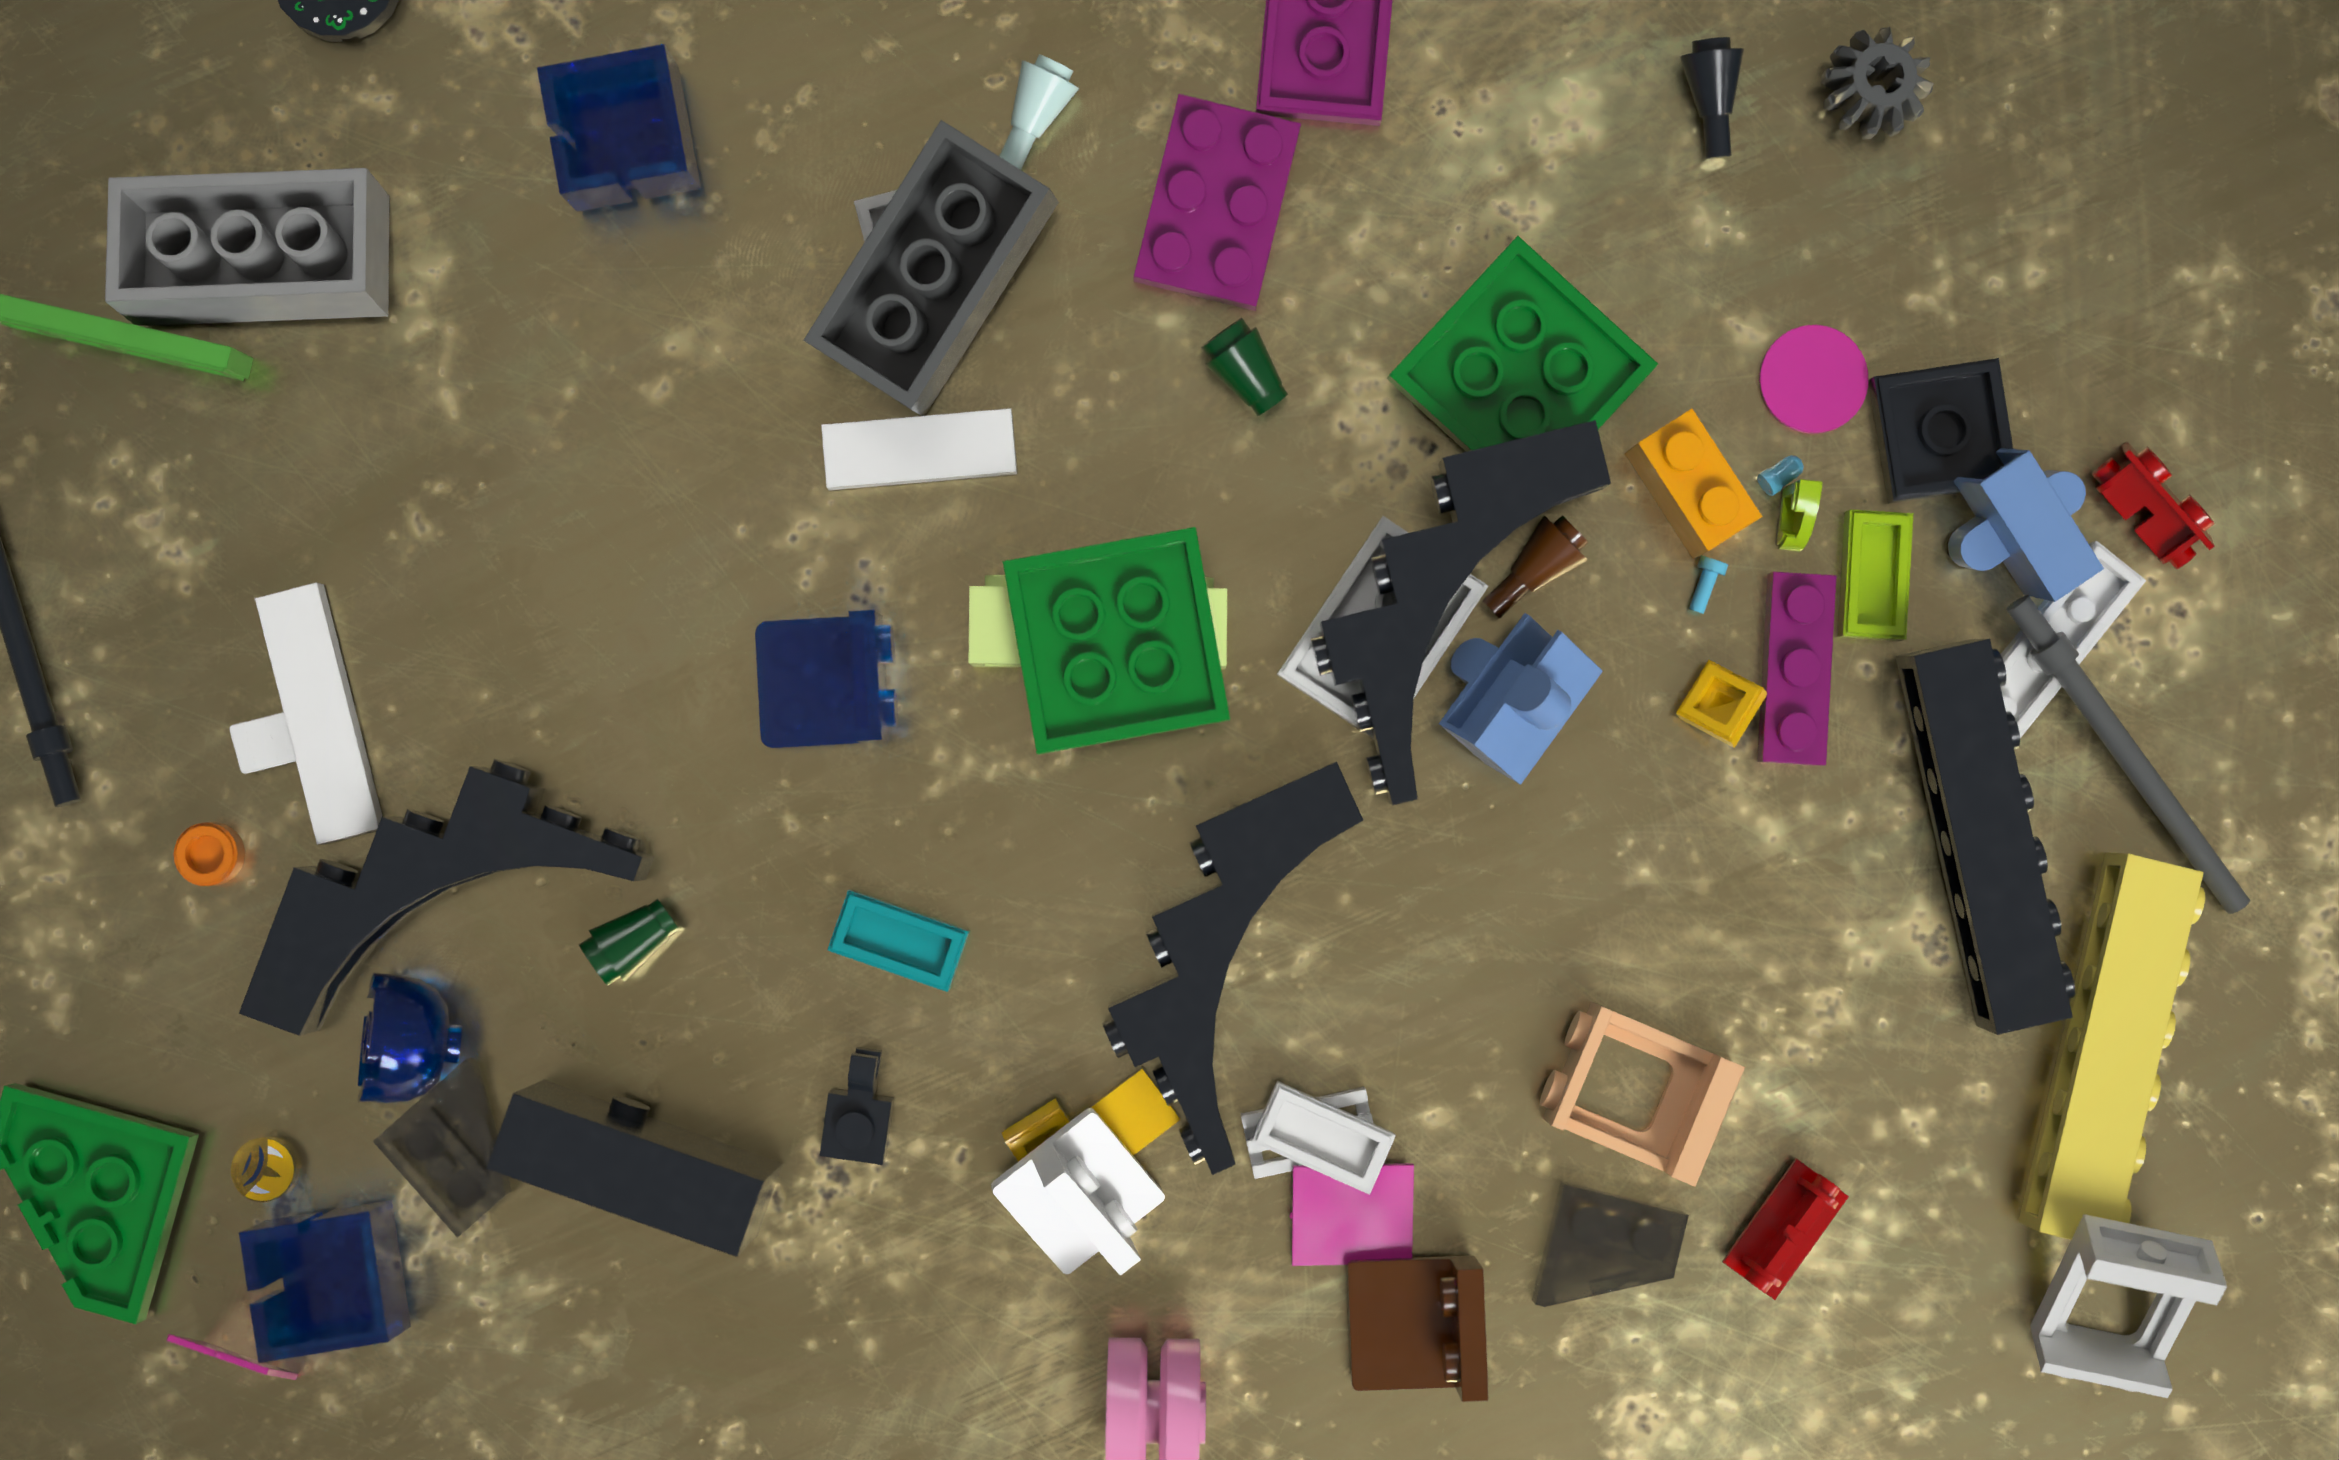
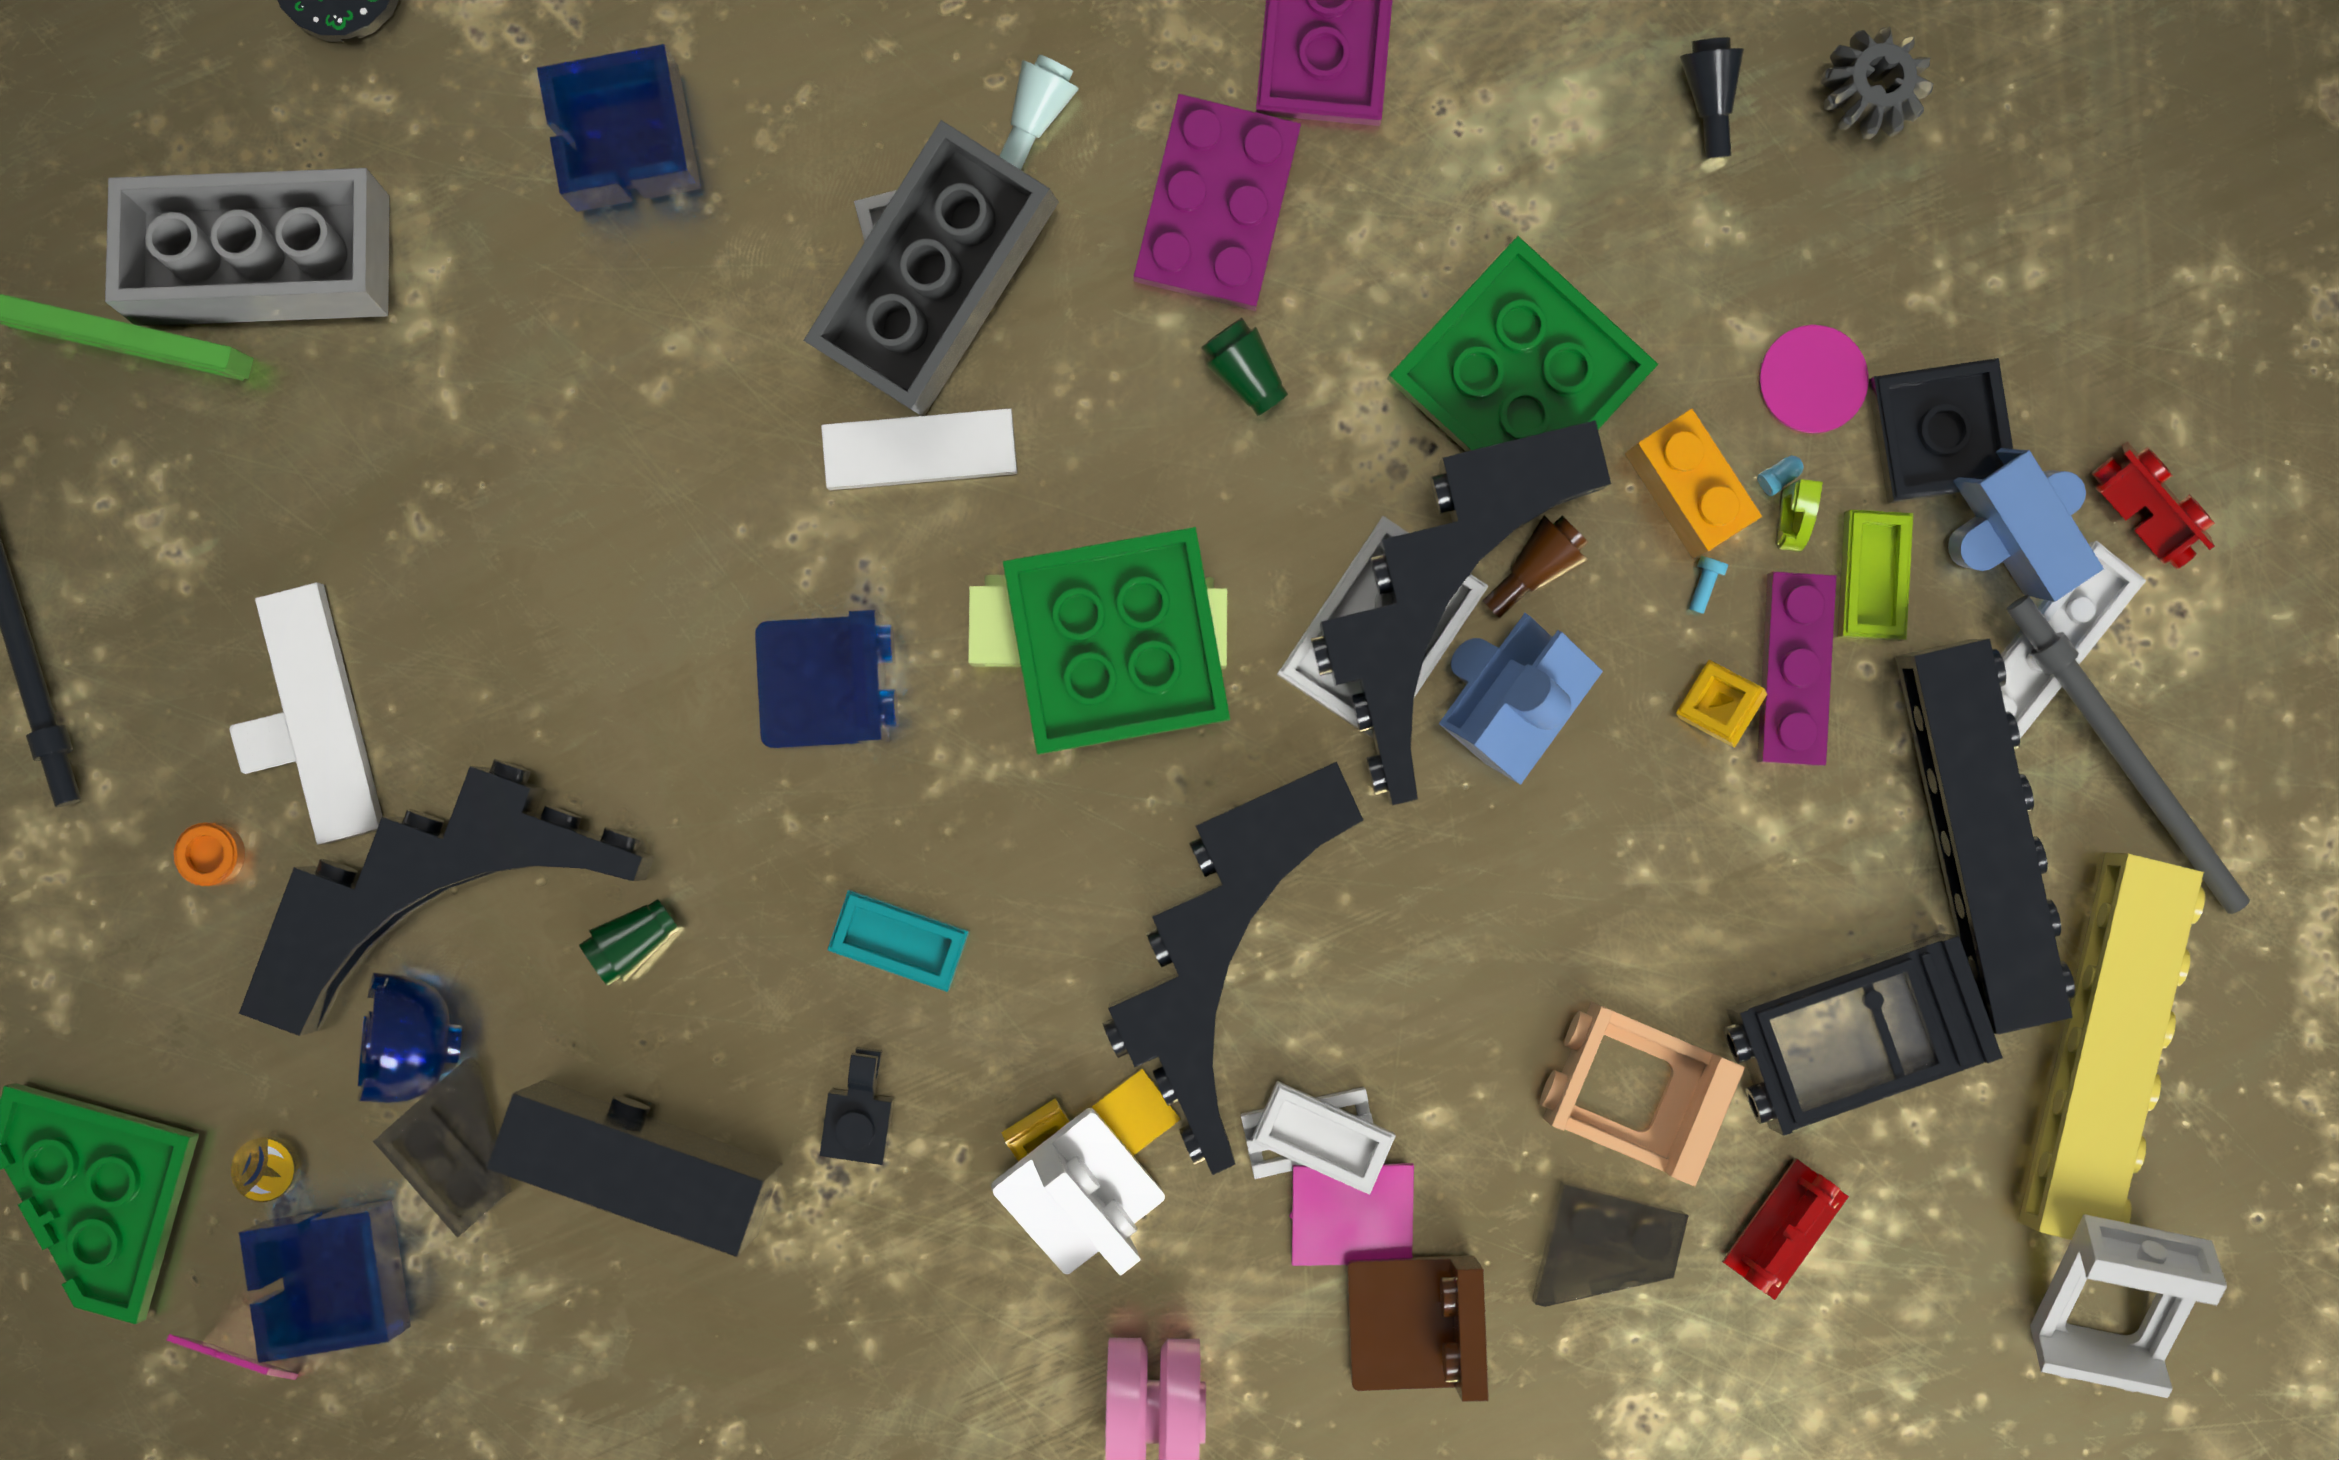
(1861, 1033): none -> black door

